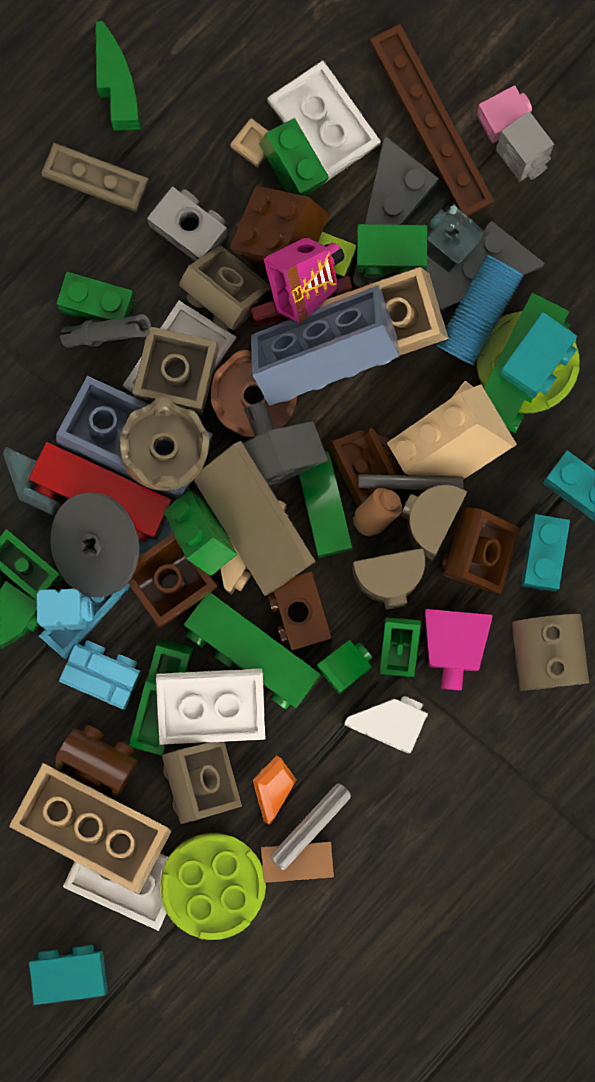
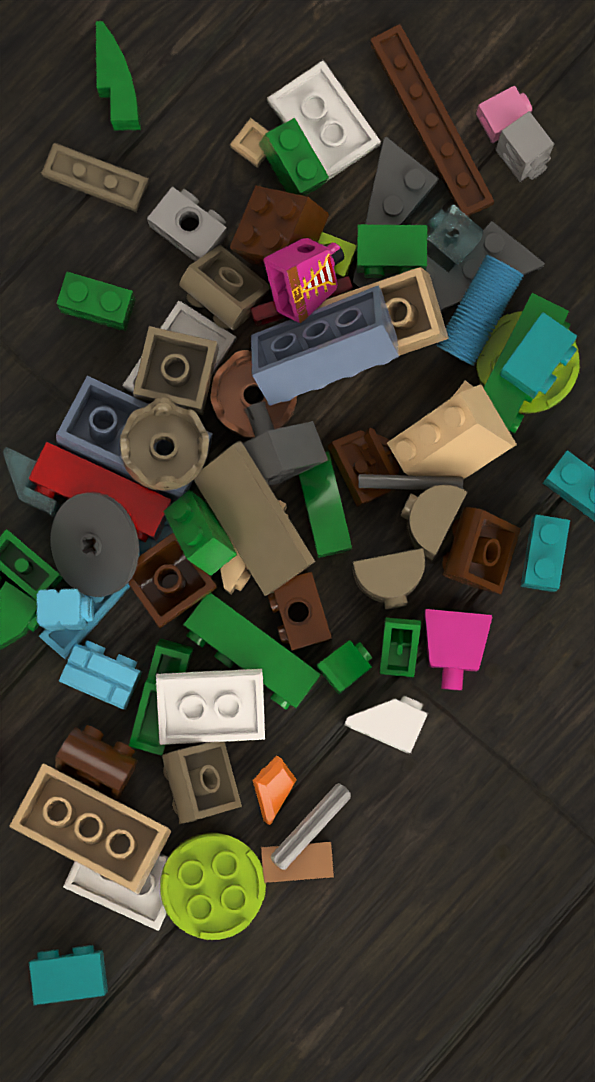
(95, 332): dark grey pin -> none
(377, 512): medium nougat brick -> none
(550, 652): dark tan brick -> none

